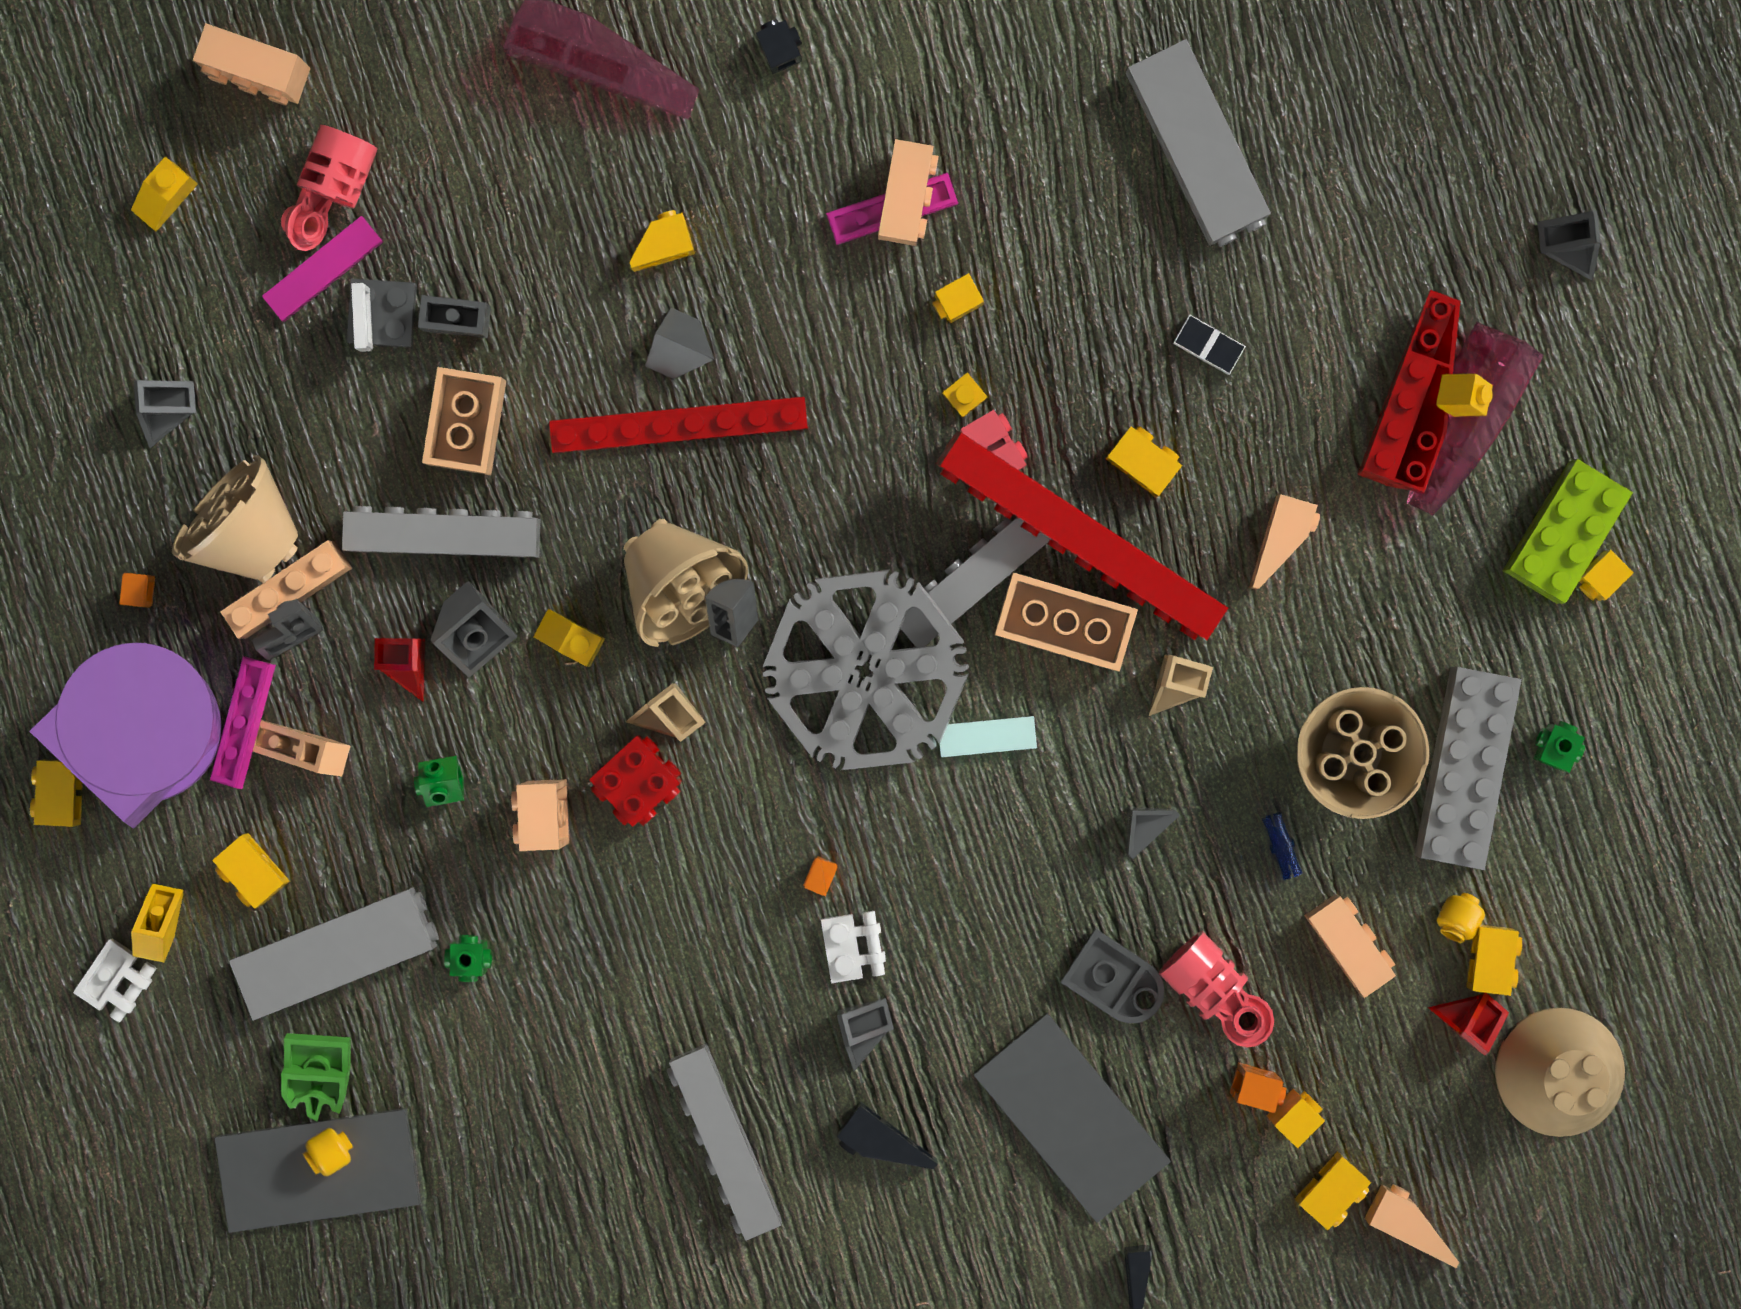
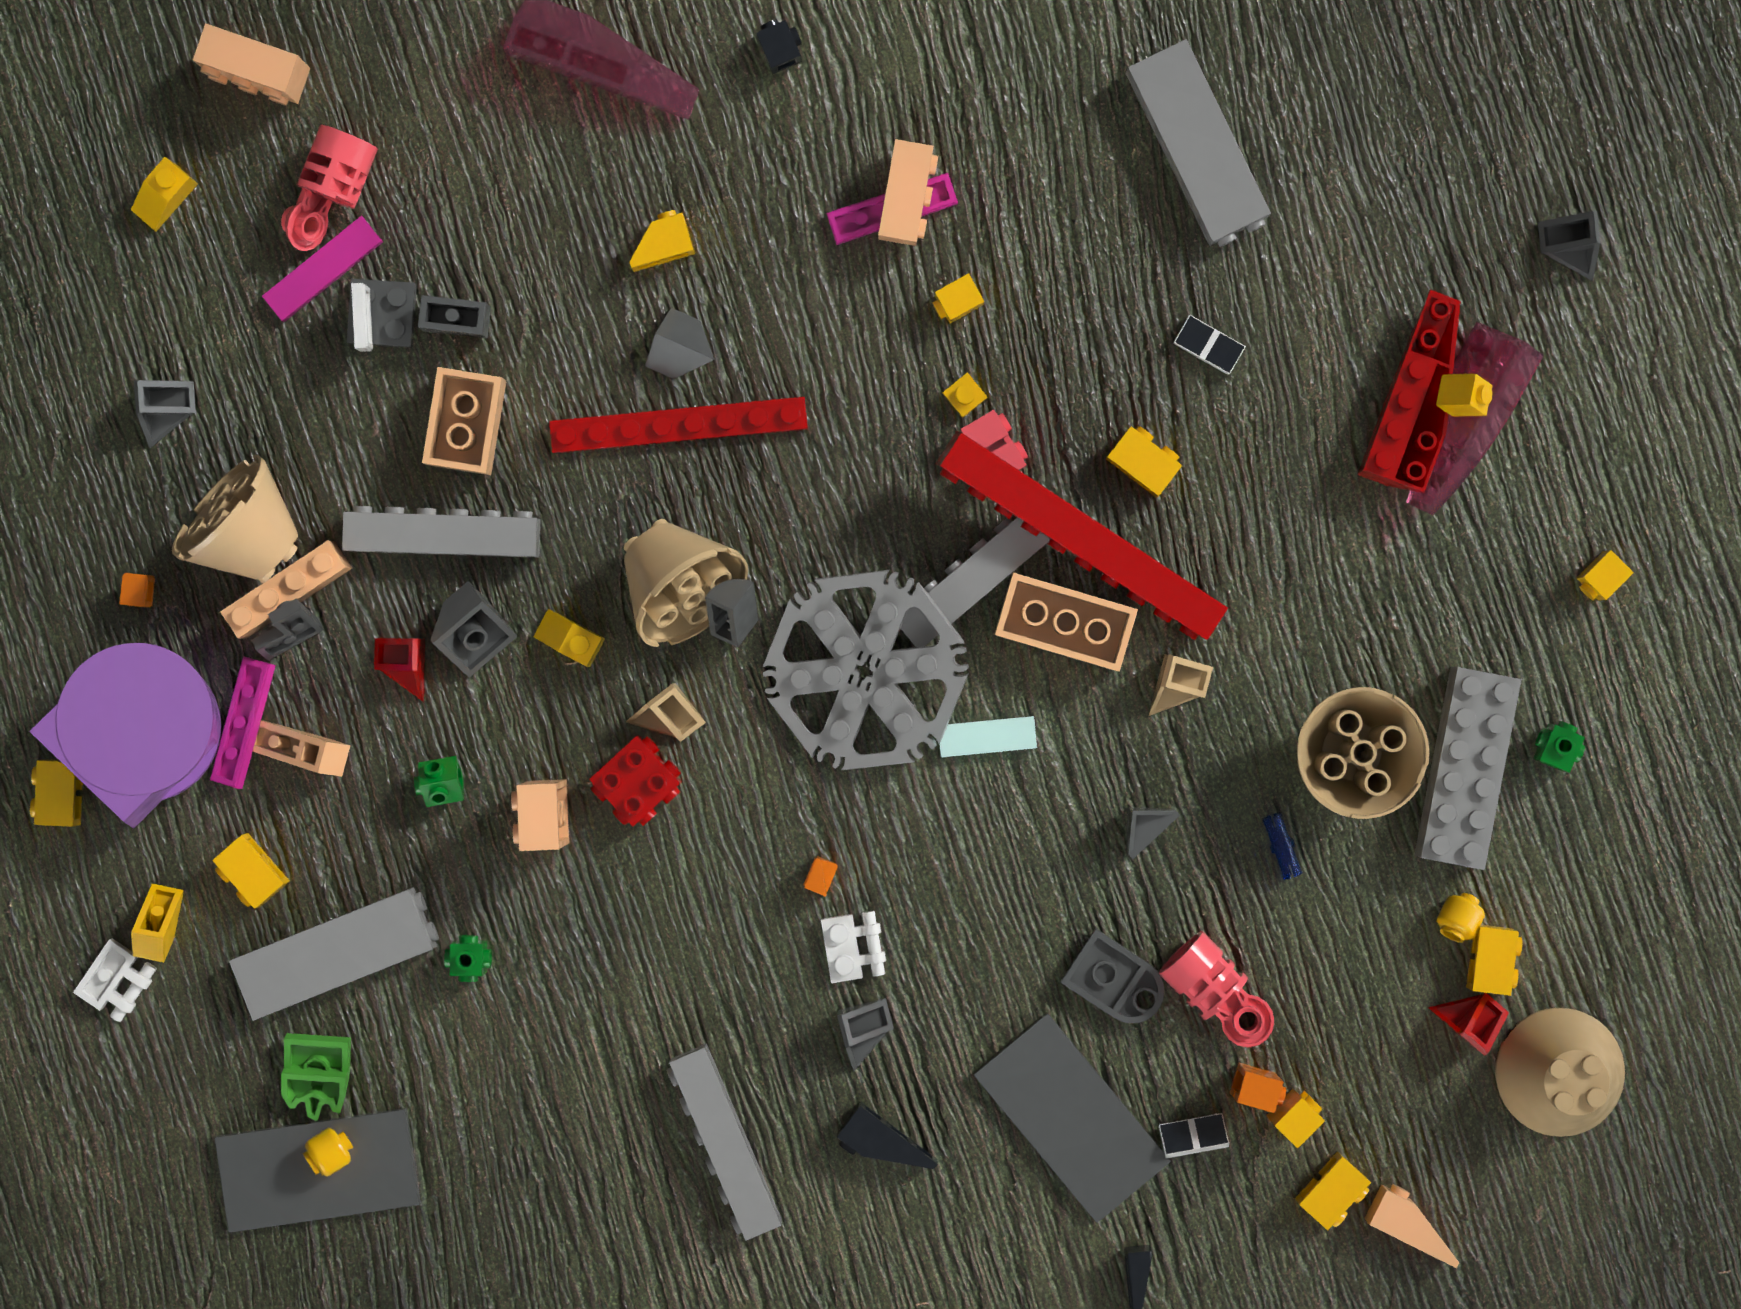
(1194, 1135): none -> black tile
(1286, 531): light nougat slope -> none
(1351, 944): light nougat brick -> none
(1567, 531): lime brick -> none

